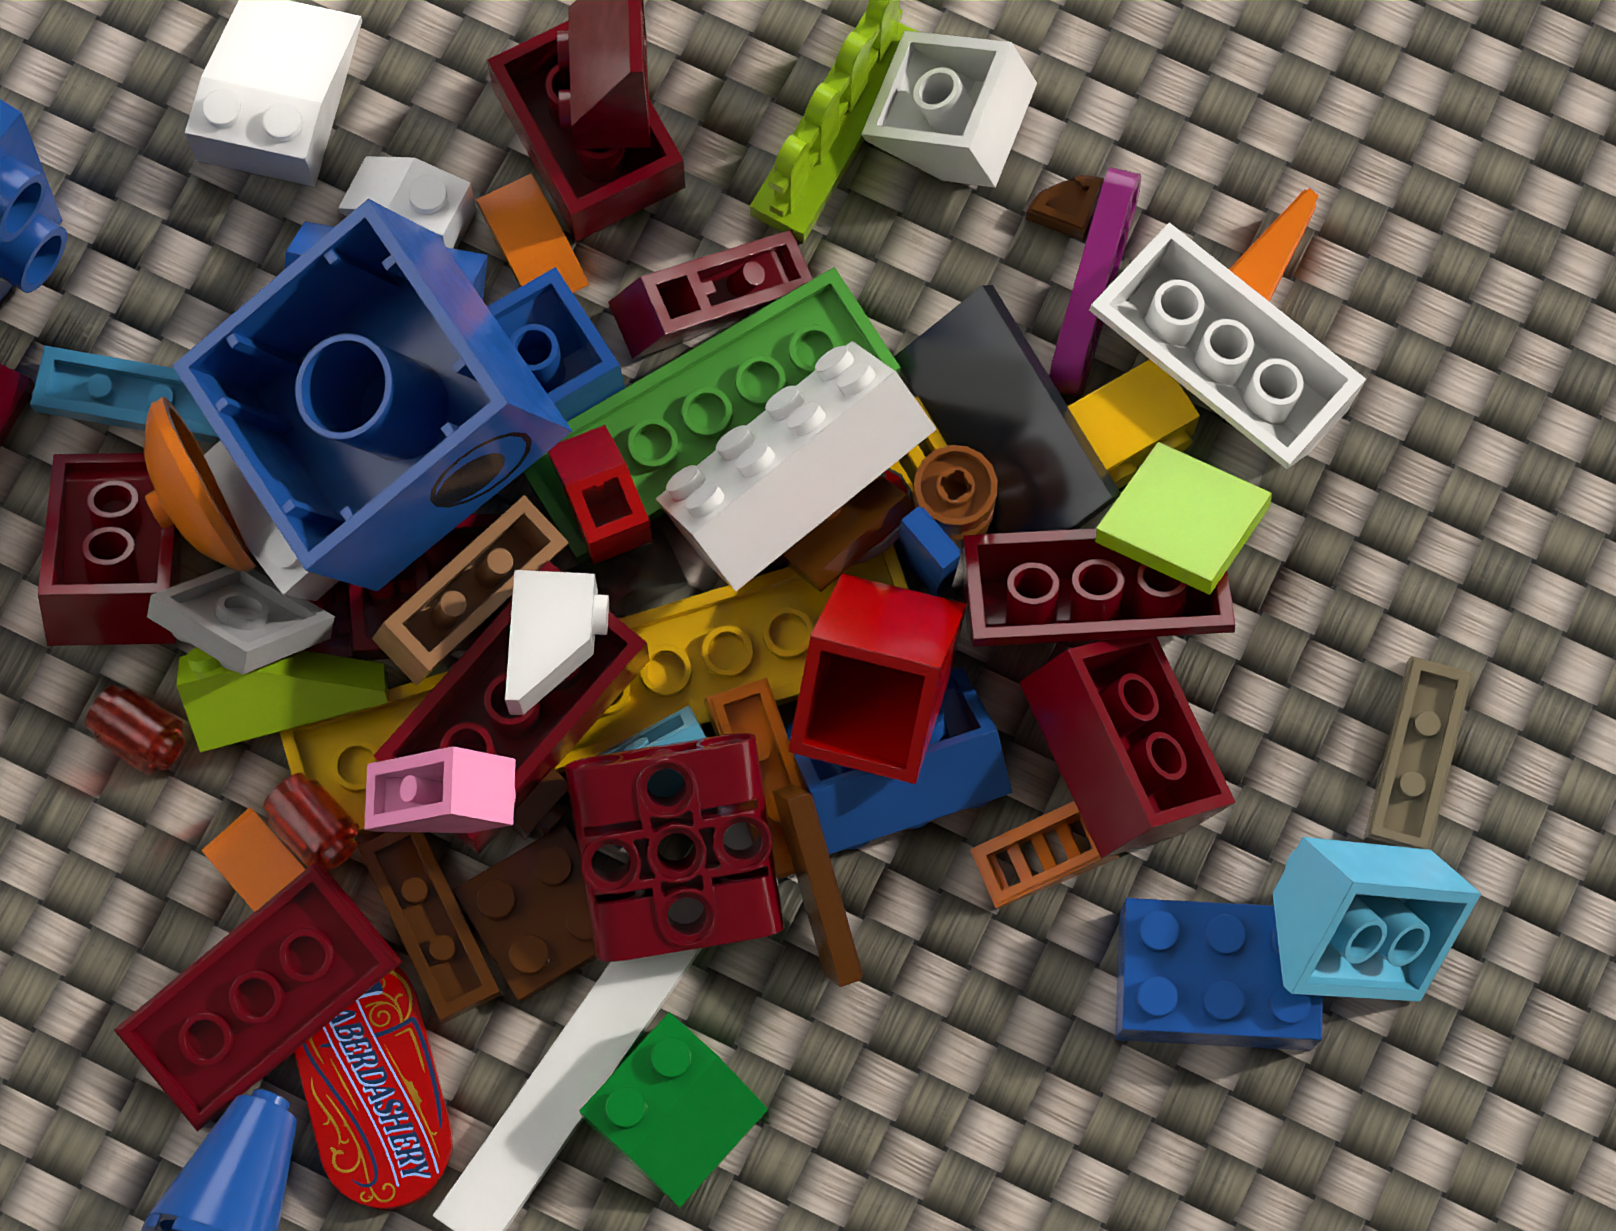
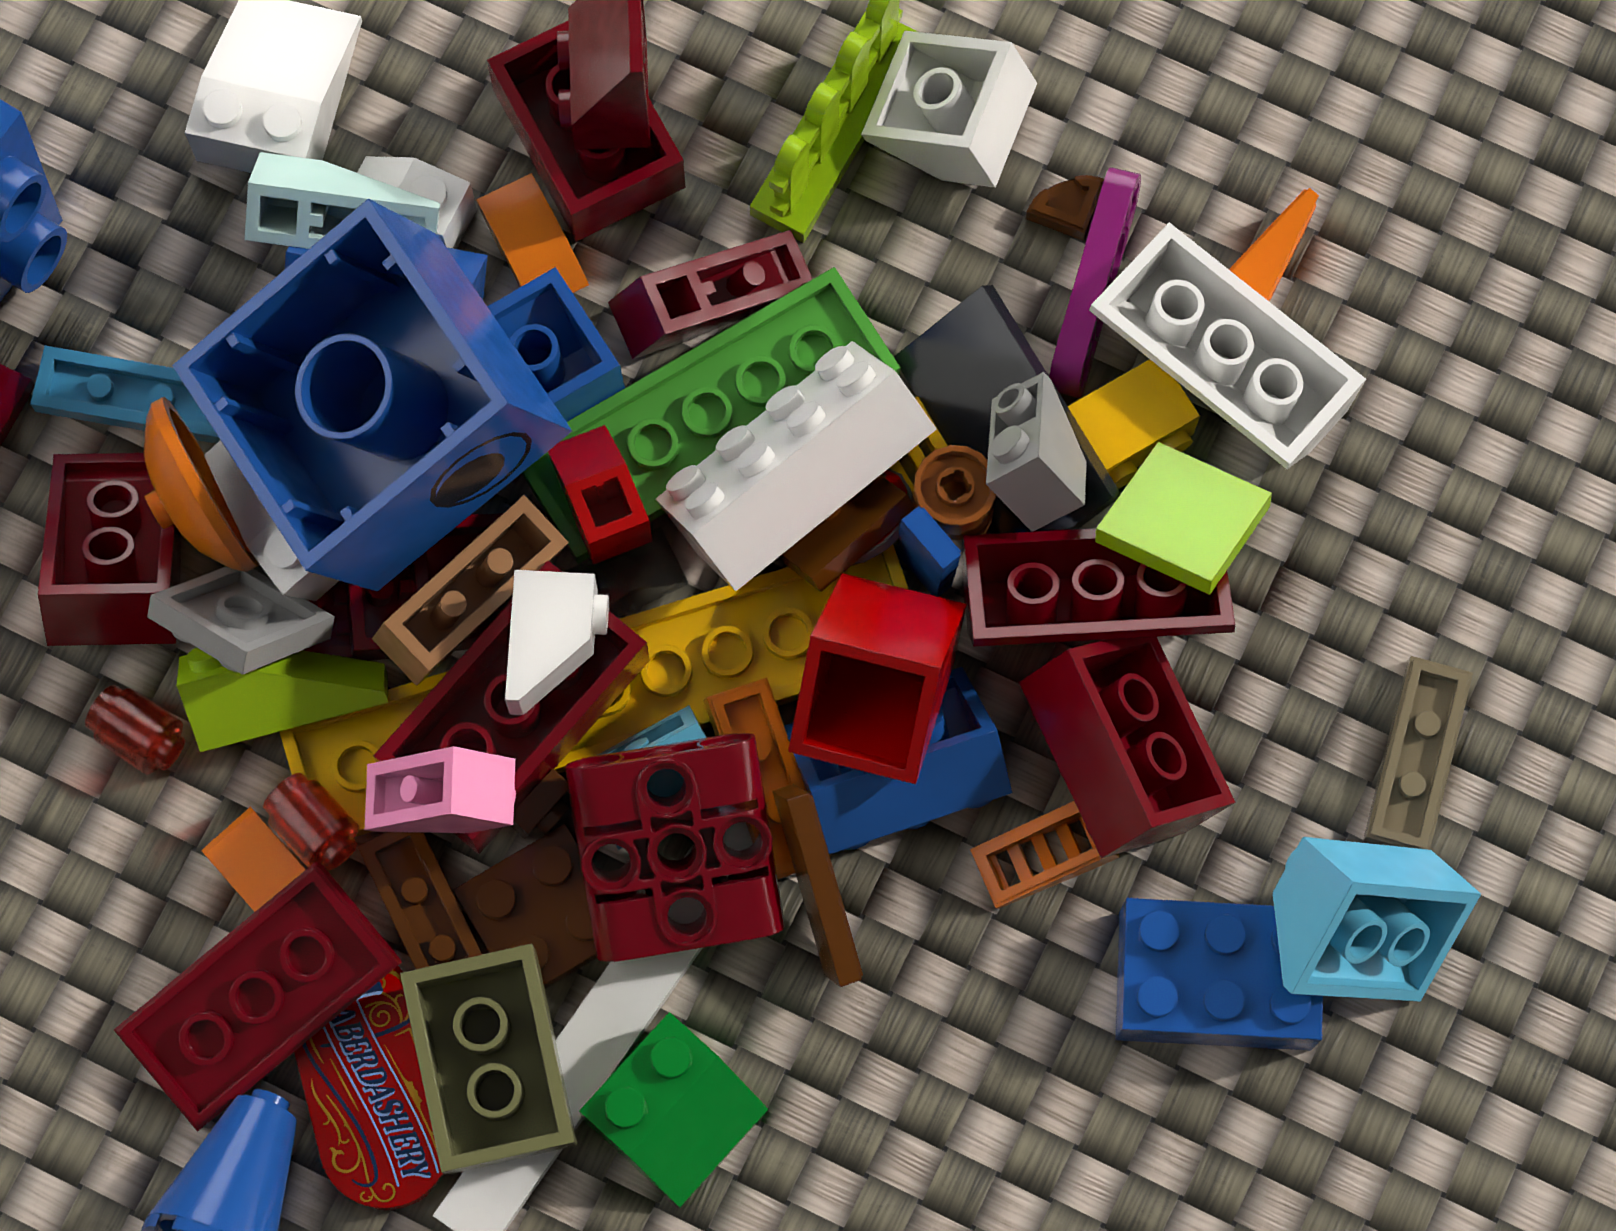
(304, 198): none -> light aqua slope
(488, 1059): none -> olive brick
(1034, 454): none -> light grey slope

